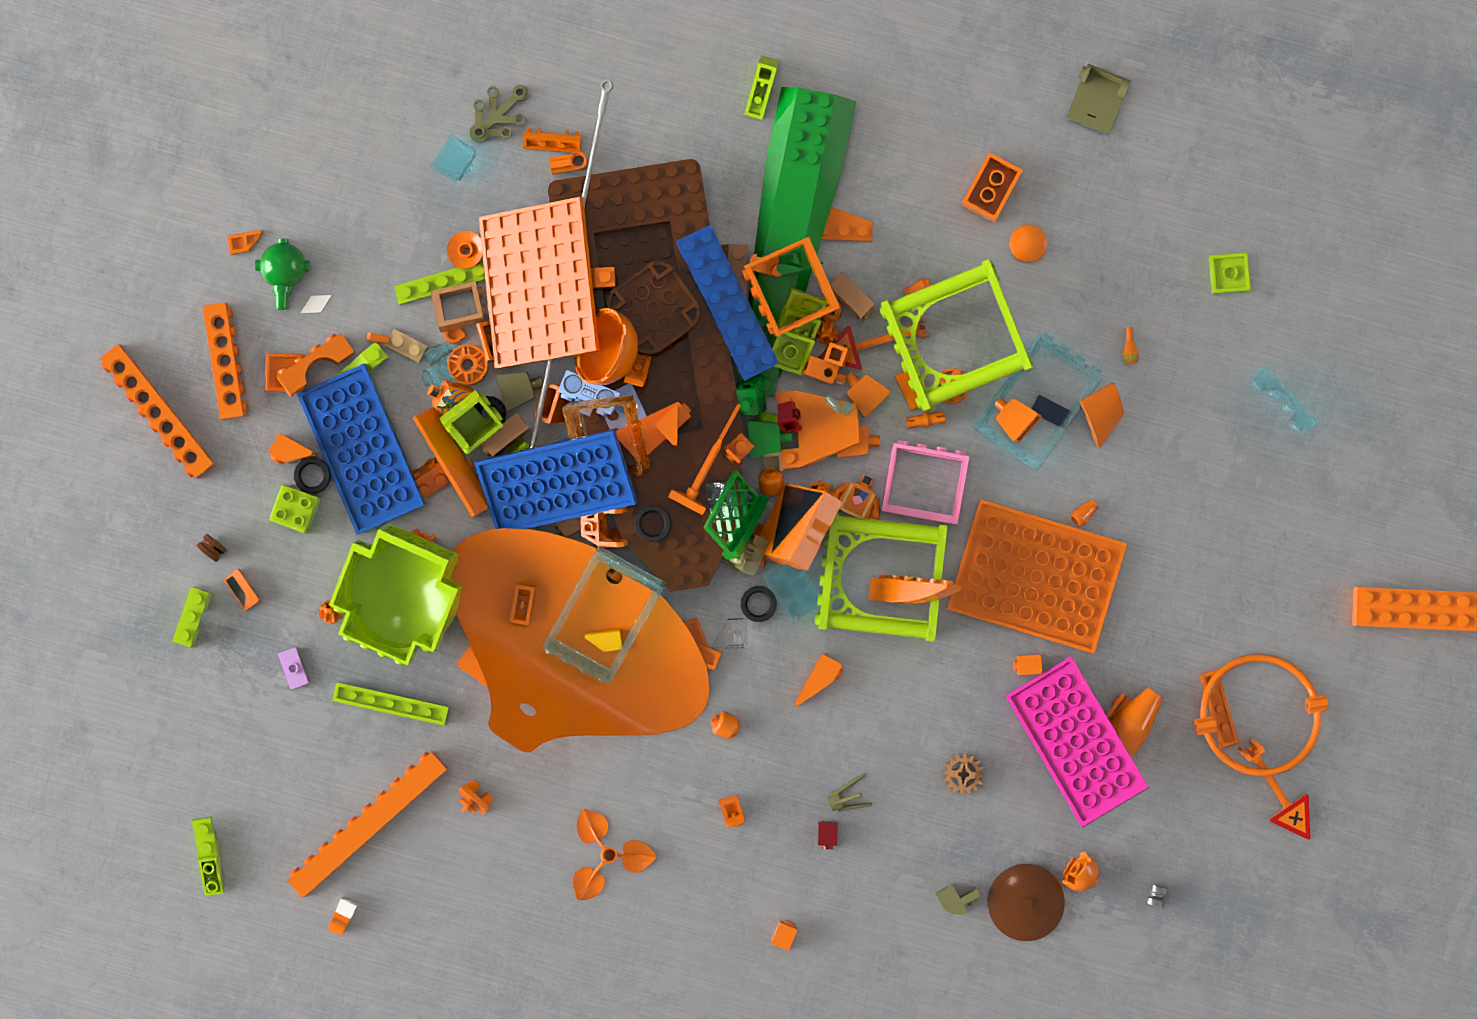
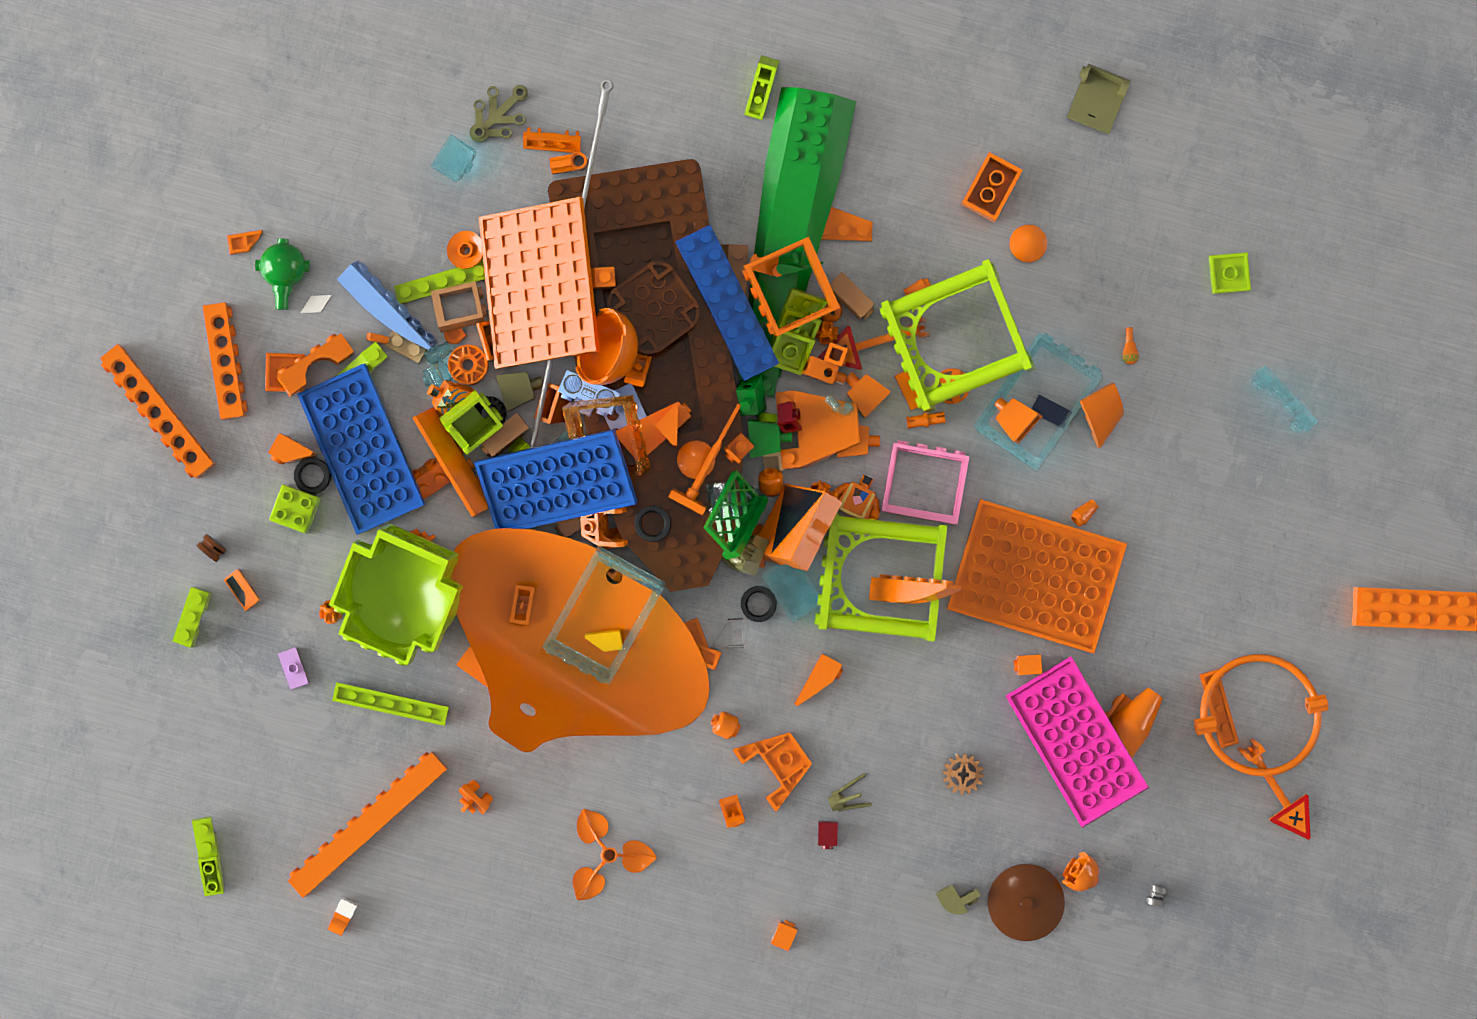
(383, 305): none -> slope
(692, 457): none -> orange dish
(783, 758): none -> orange wing

